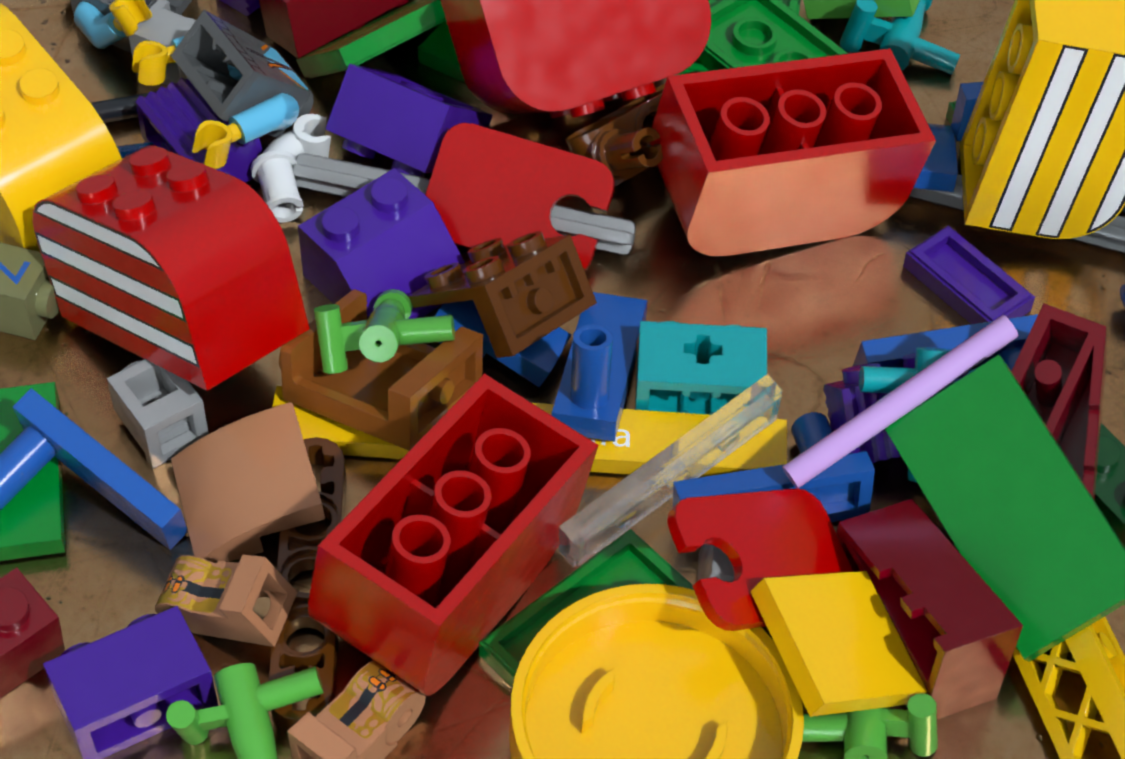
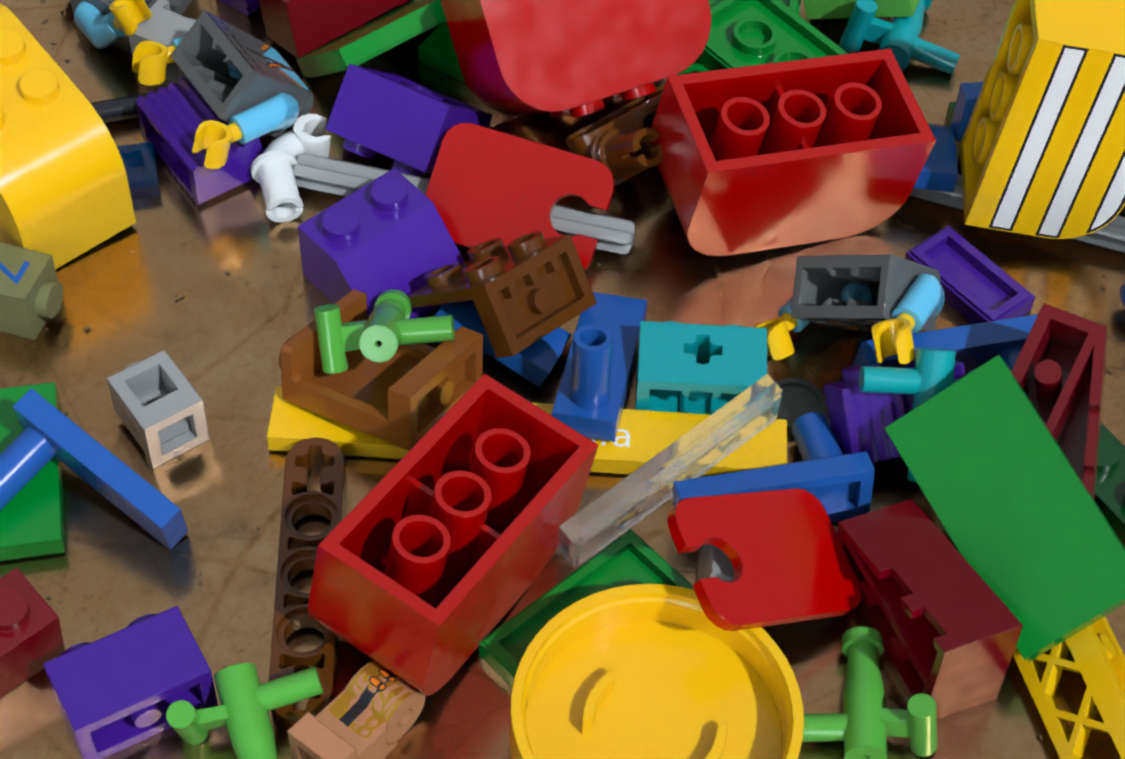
(172, 264): red brick -> none
(221, 598): nougat leg -> none
(246, 484): nougat slope -> none
(799, 399): none -> pearl dark grey piece
(837, 642): yellow tile -> none
(860, 294): none -> torso
(900, 401): lavender bar -> none

